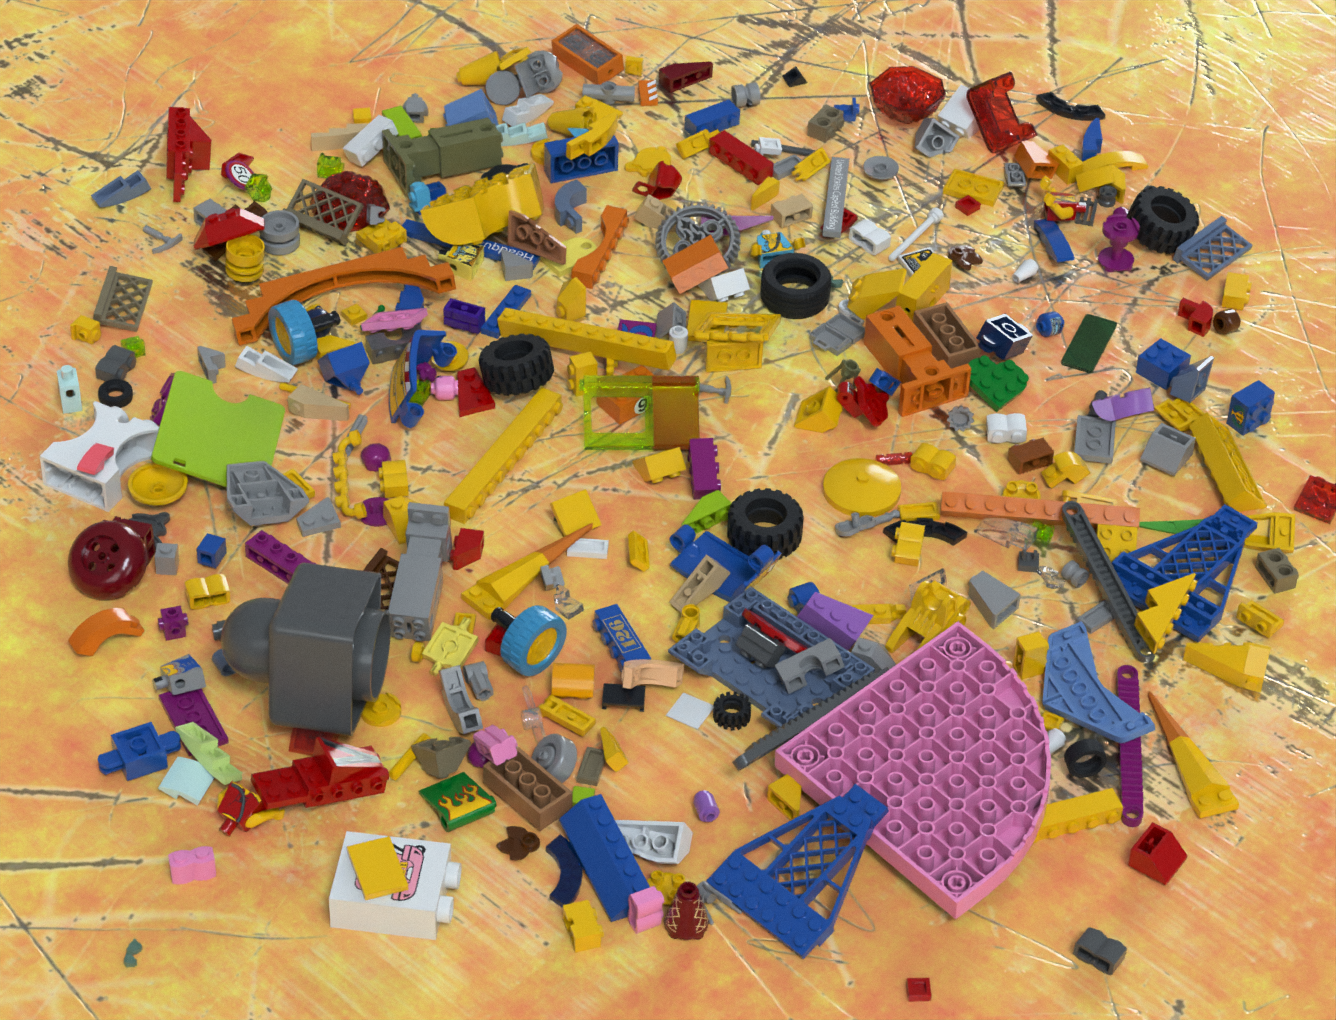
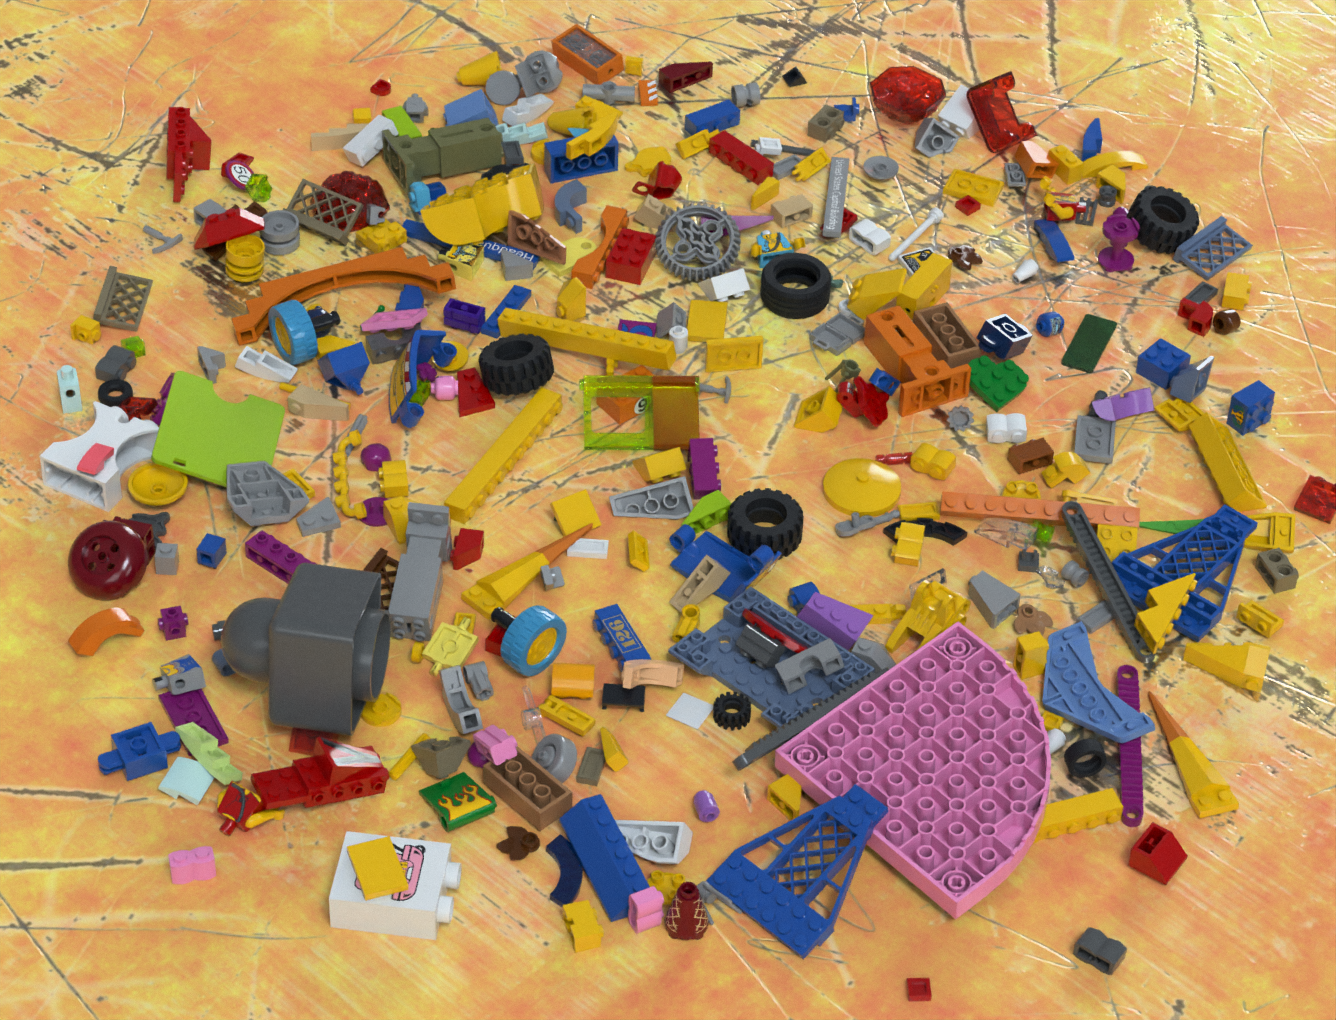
(121, 190): sand blue slope -> none
(133, 948): sand green piece -> none
(138, 406): none -> clear red plate
(207, 591): yellow brick -> none
(329, 165): clear neon green brick -> none
(354, 314): yellow plate -> none
(381, 88): none -> red tile
(512, 152): none -> dark grey tile
(514, 56): yellow wing -> none
(565, 604): clear slope -> none
(578, 366): yellow brick -> none
(581, 793): lime tile -> none
(631, 256): none -> red brick
(661, 500): none -> light grey wedge
(695, 264): orange slope -> none
(734, 320): yellow hinge -> none
(1031, 622): none -> medium nougat plate
(1059, 107): black tile -> none
(1095, 178): yellow slope -> none
(1168, 449): light grey slope -> none
(1202, 292): none -> dark grey tile

